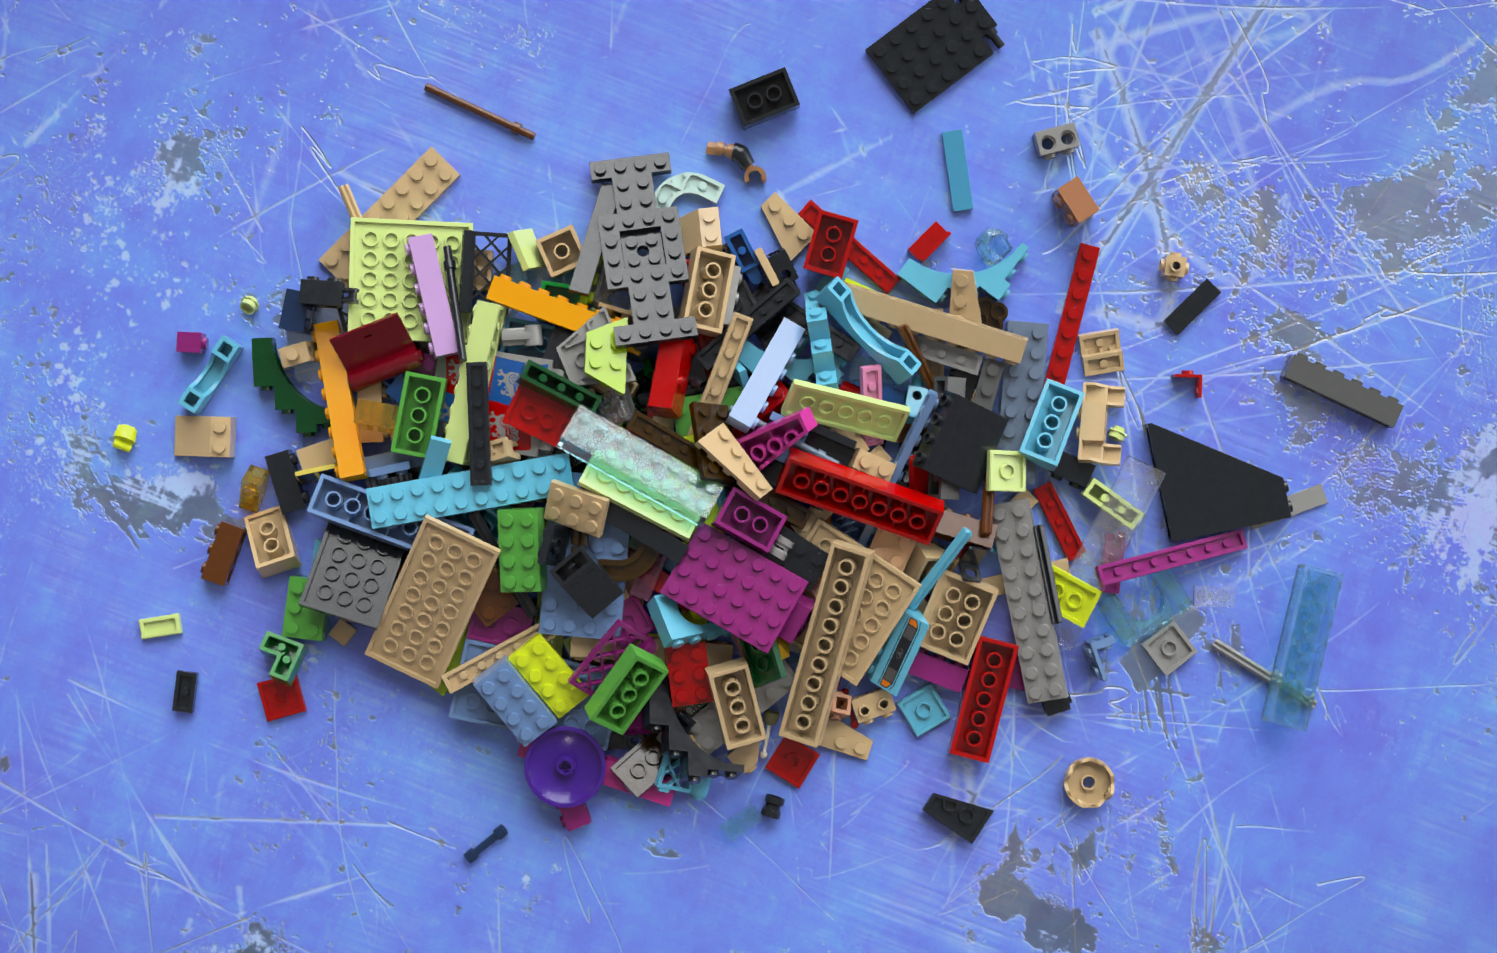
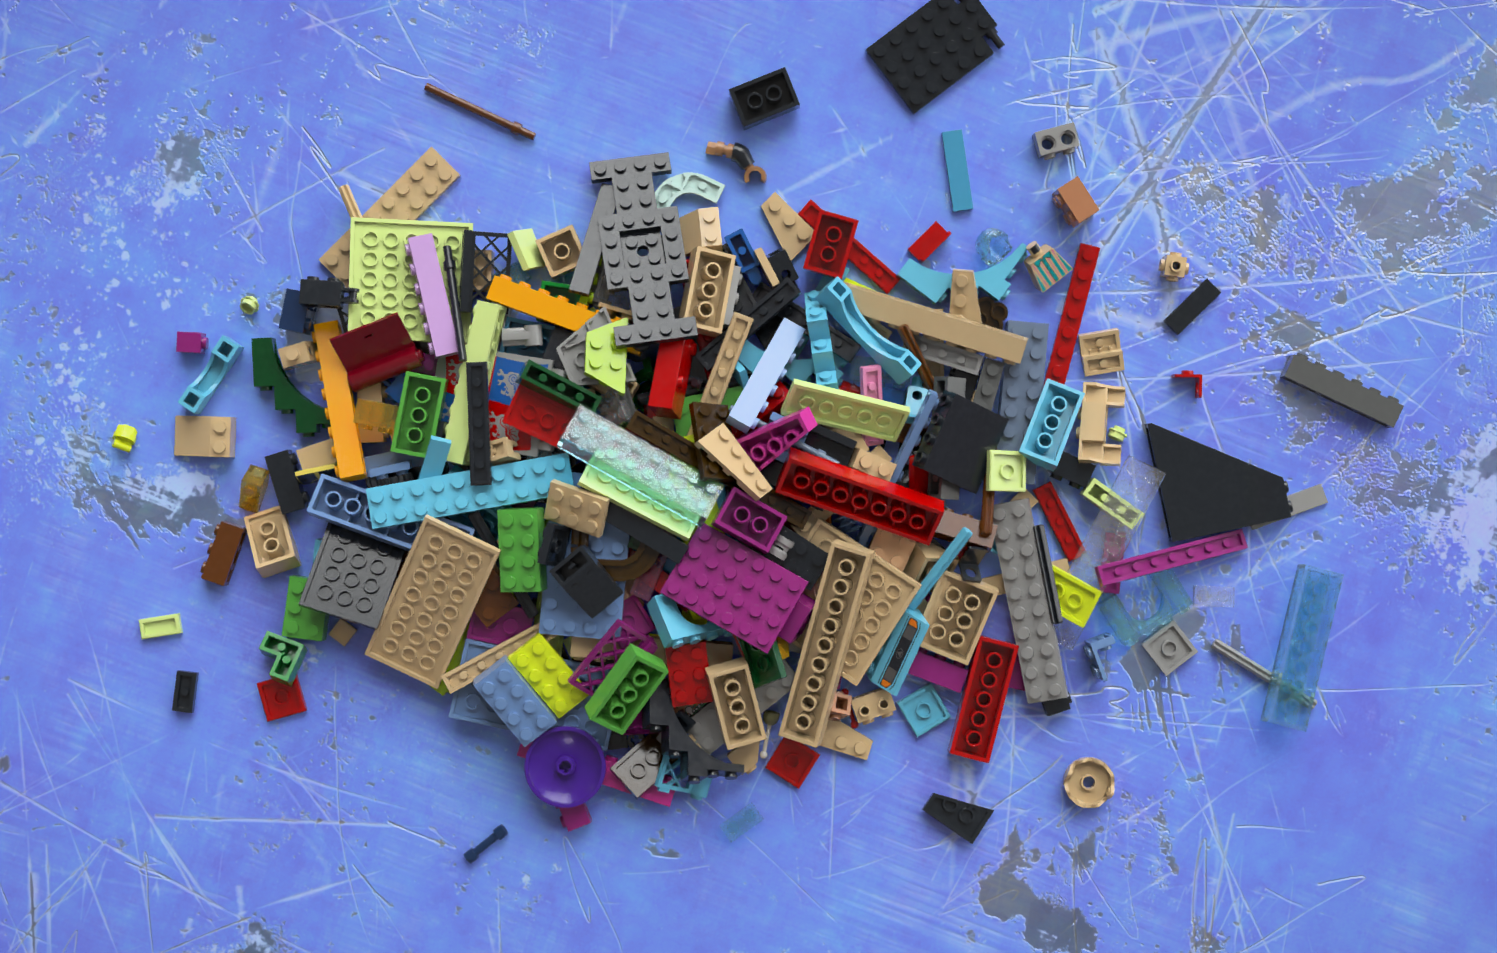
(772, 806): black wheel -> none
(1045, 266): none -> torso

